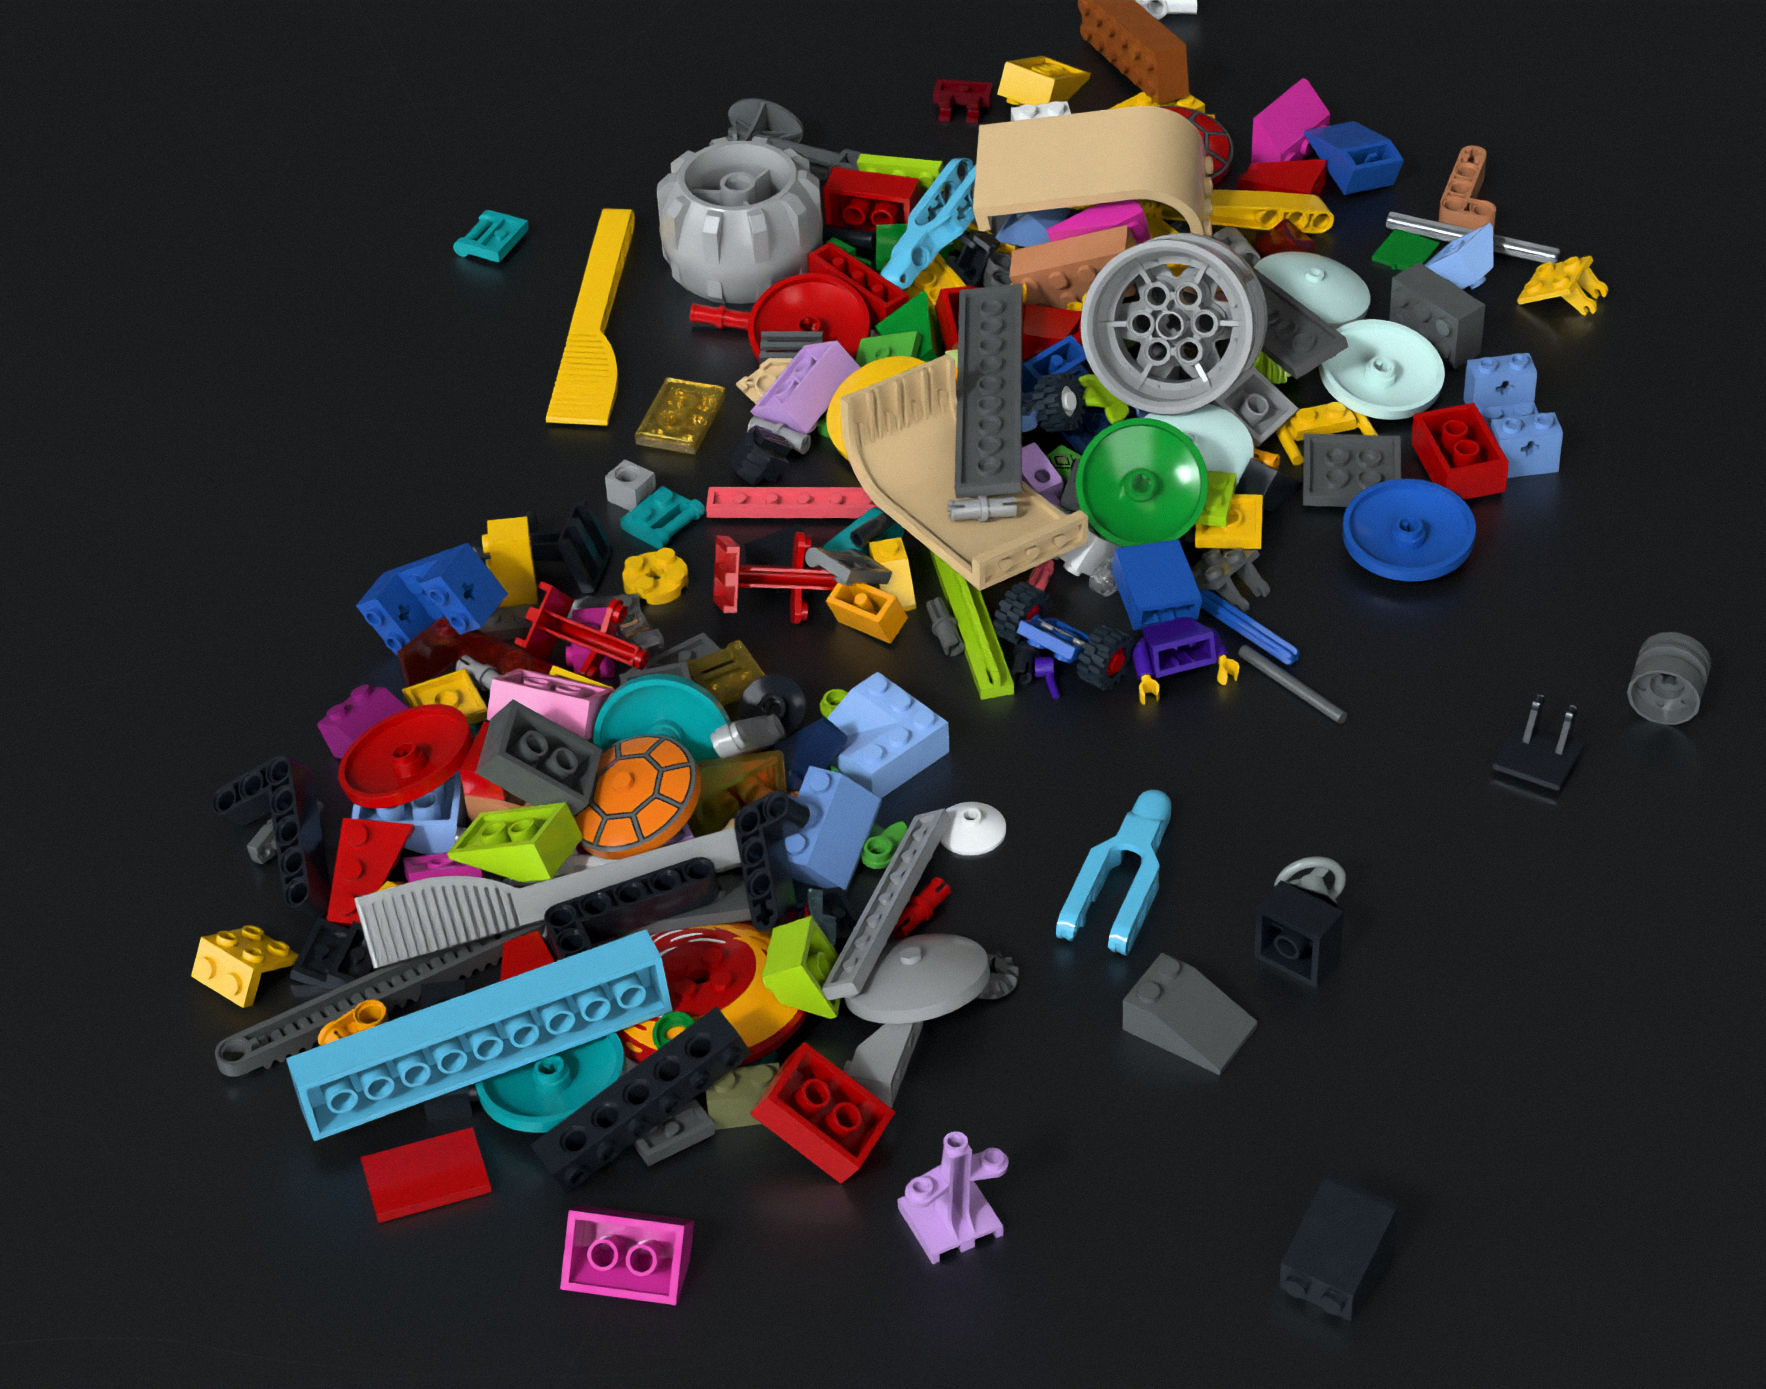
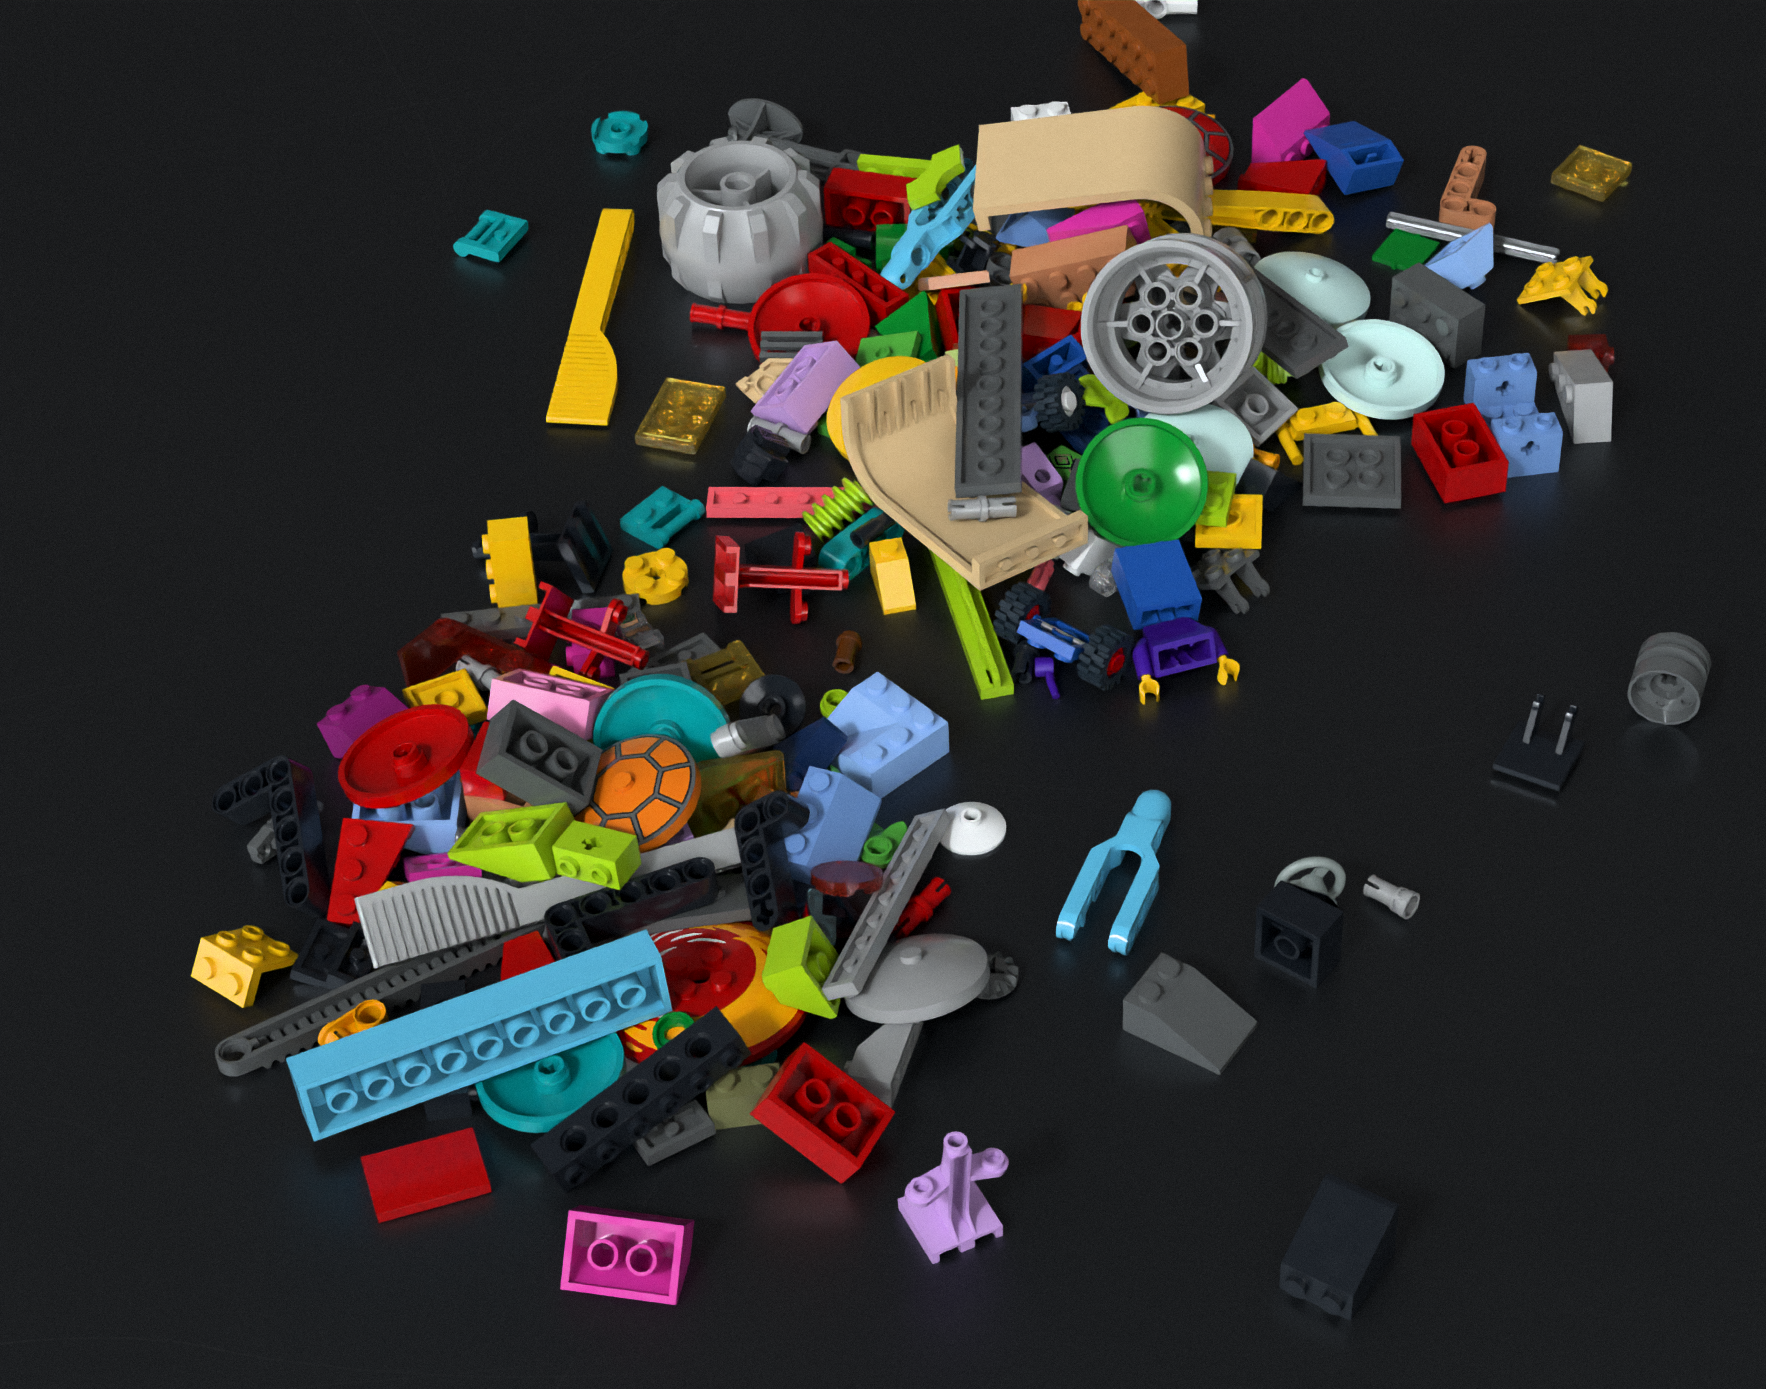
(436, 587): blue plate -> none
(596, 855): none -> lime brick
(620, 133): none -> teal plate
(629, 484): light grey brick -> none
(837, 509): none -> lime piece
(845, 877): none -> tile
(848, 566): dark grey plate -> none
(848, 645): none -> reddish brown pin
(867, 610): light orange brick -> none
(942, 169): none -> lime tile
(945, 627): dark grey axle -> none
(953, 280): none -> tile
(957, 92): dark red plate -> none
(1040, 81): yellow slope -> none
(1249, 627): blue axle -> none
(1284, 238): clear red slope -> none
(1292, 684): dark grey bar -> none
(1398, 899): none -> light grey pin
(1409, 529): blue dish -> none
(1584, 395): none -> light grey wedge
(1591, 173): none -> clear yellow plate
(1597, 343): none -> clear red bracket

